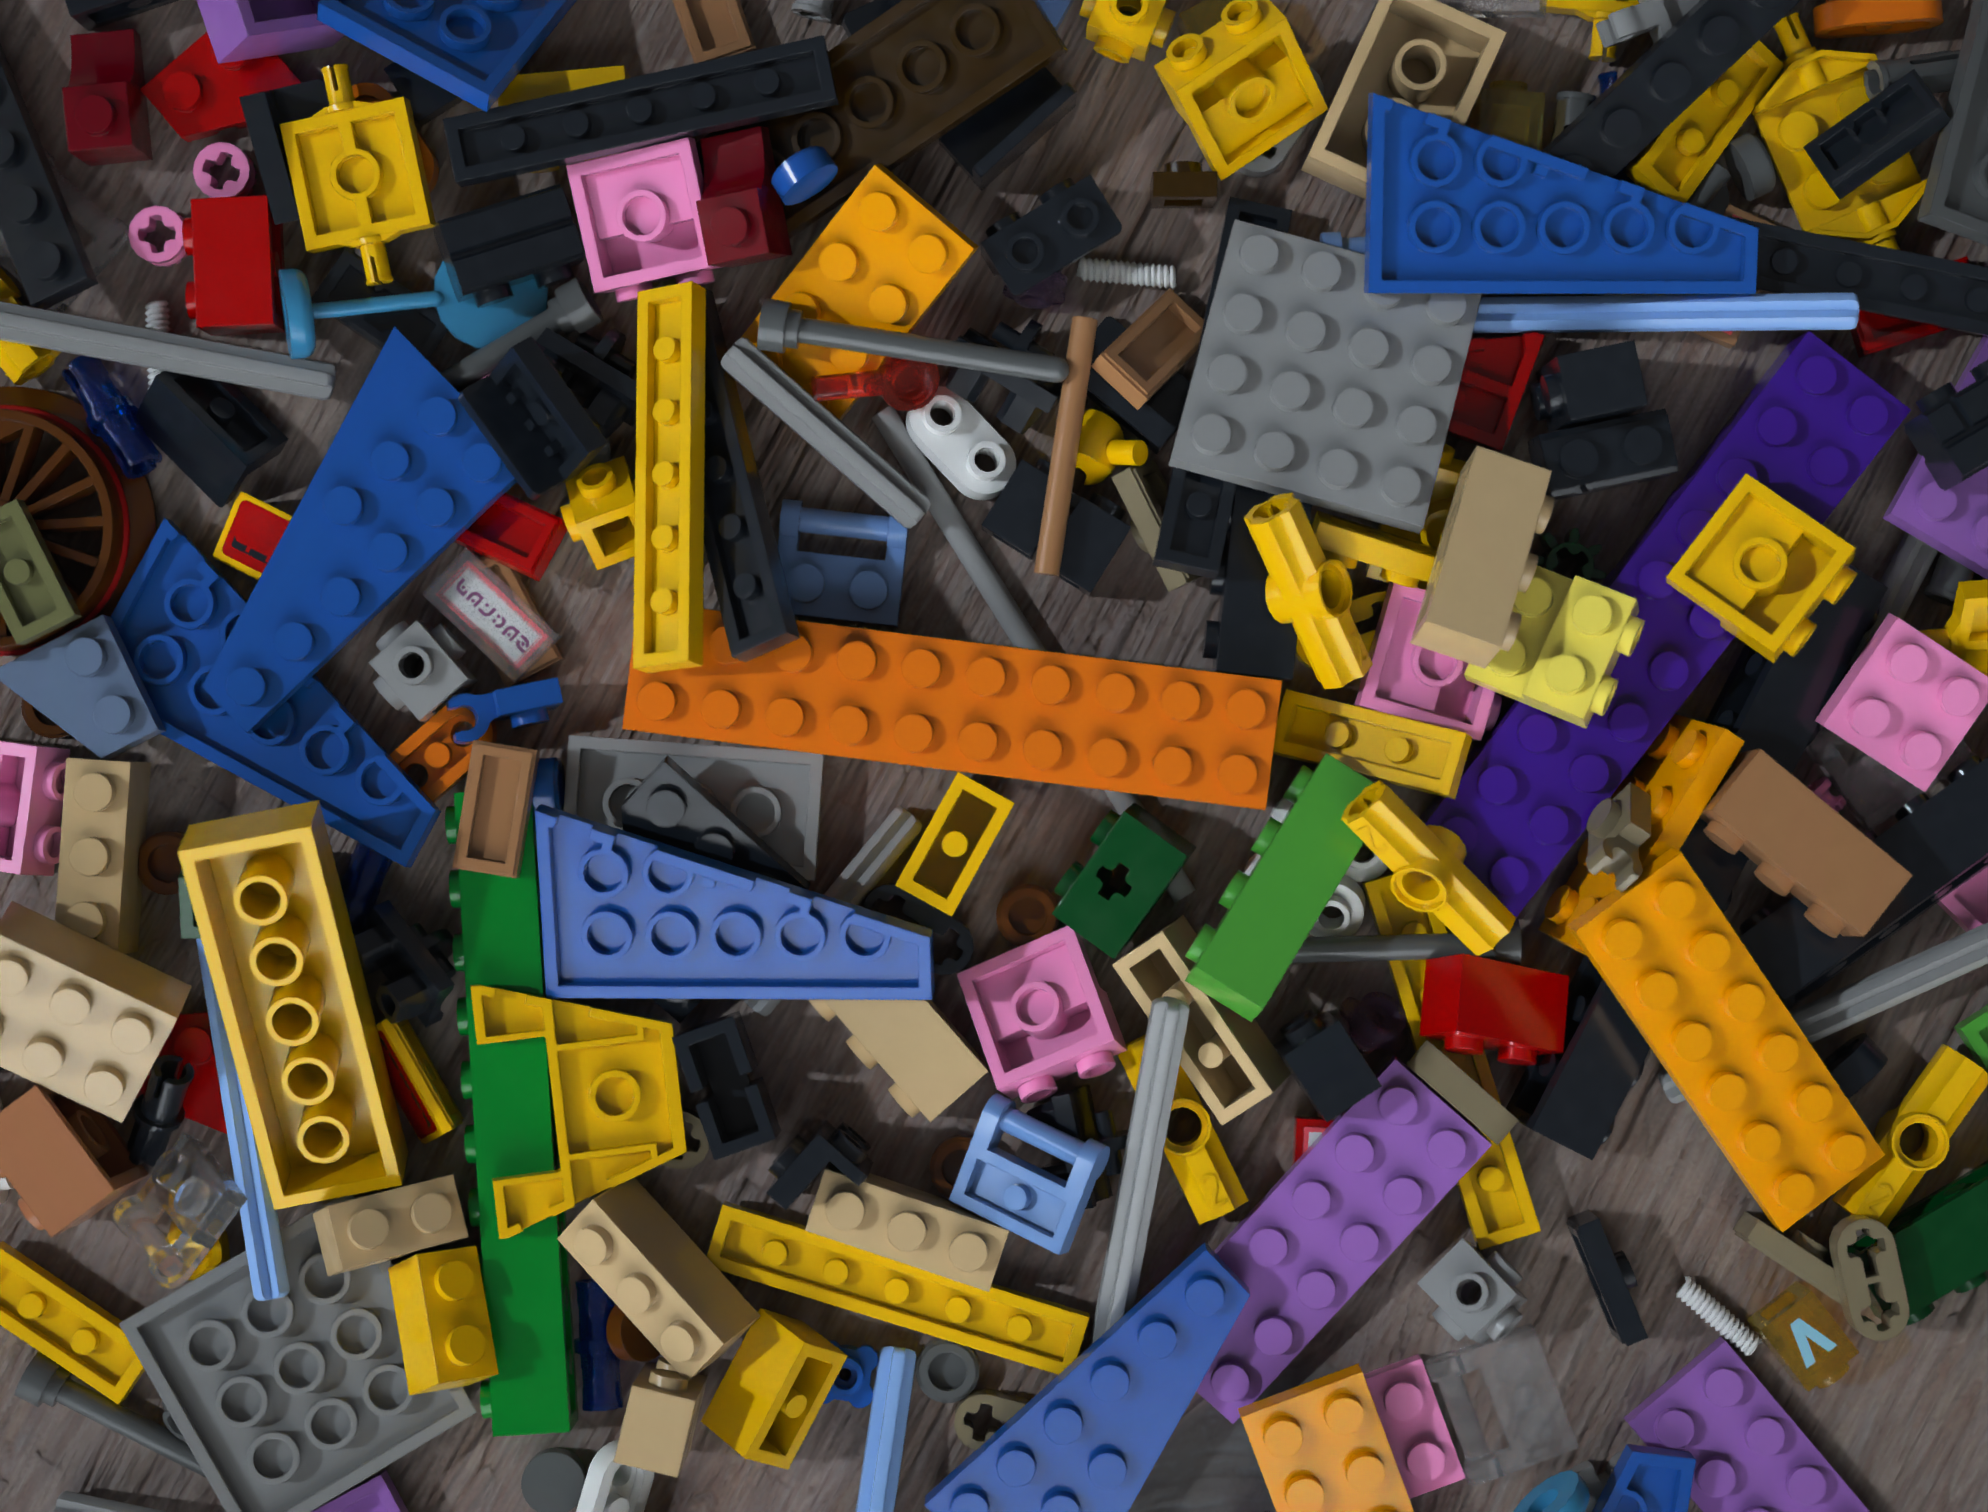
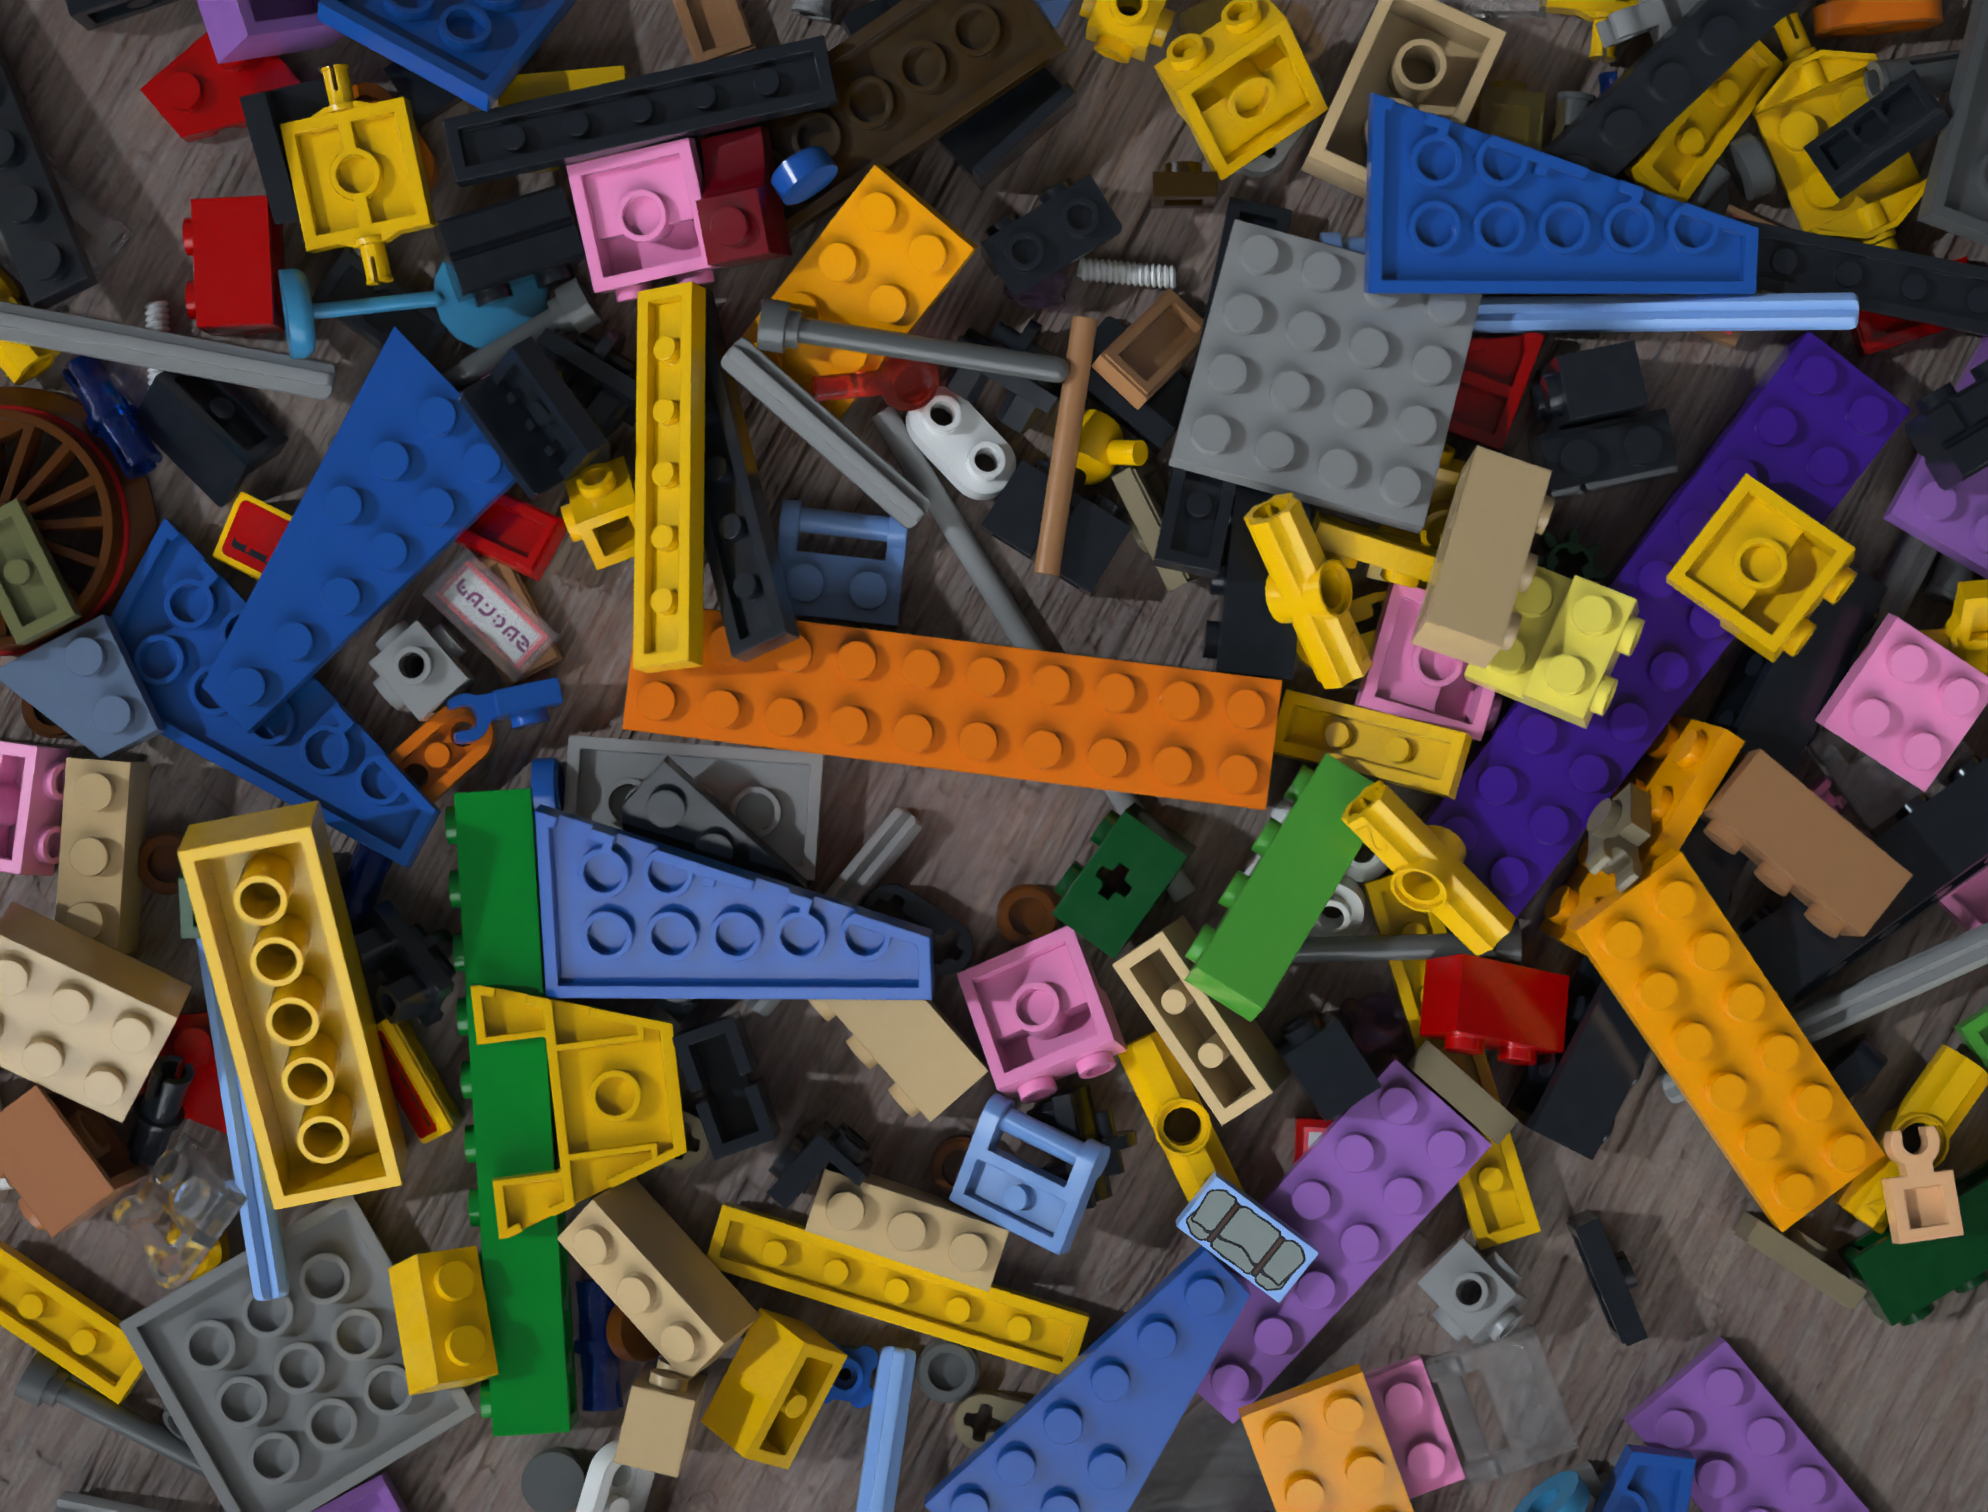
(104, 99): dark red arch -> none
(144, 223): bright pink bush -> none
(216, 155): bright pink bush -> none
(390, 1225): tan brick -> none
(496, 809): medium nougat tile -> none
(954, 844): yellow brick -> none
(1141, 1162): light grey axle -> none
(1247, 1236): none -> tile
(1718, 1317): white piece -> none
(1804, 1338): clear yellow brick -> none
(1854, 1280): dark tan beam -> none
(1920, 1201): none -> light nougat plate

